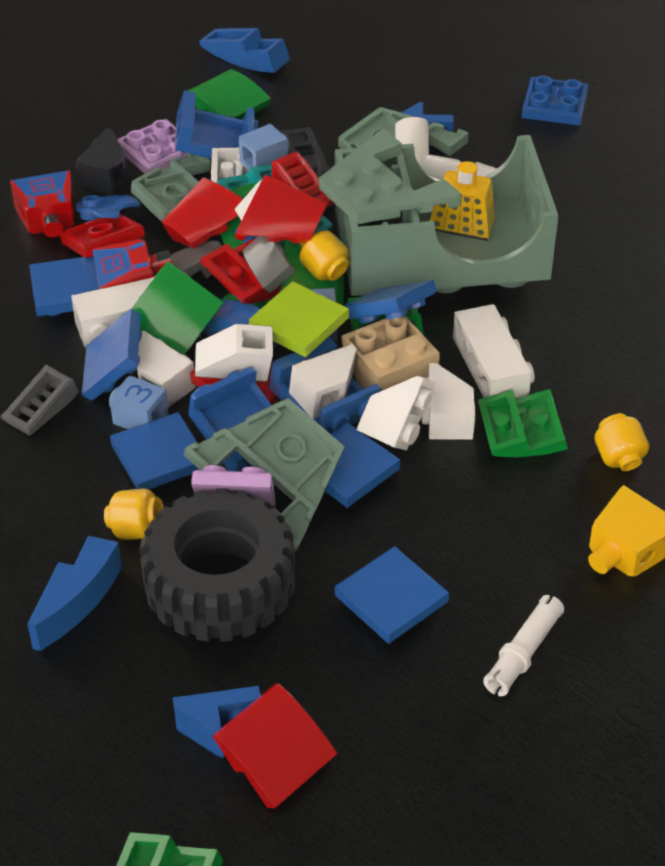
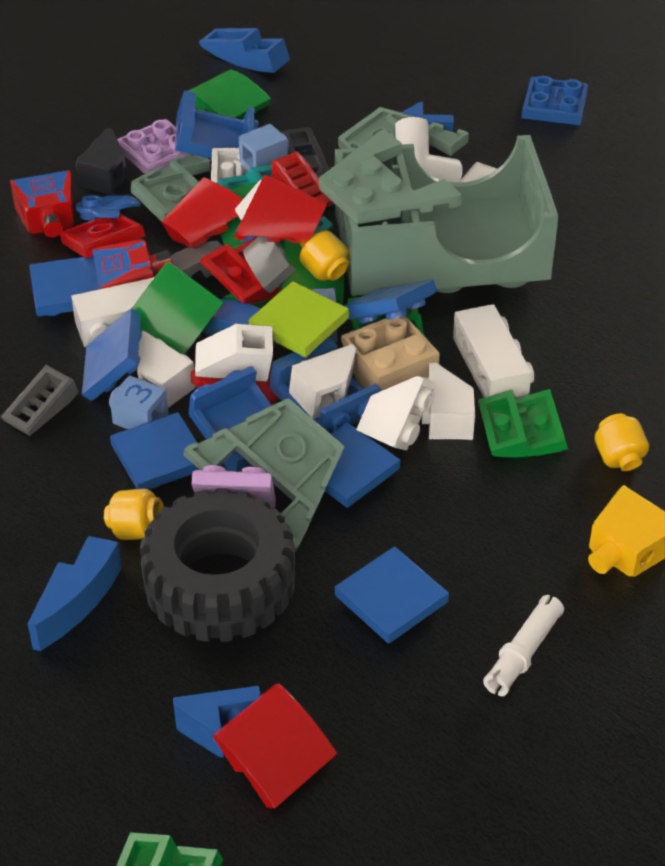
(477, 211): yellow torso -> none

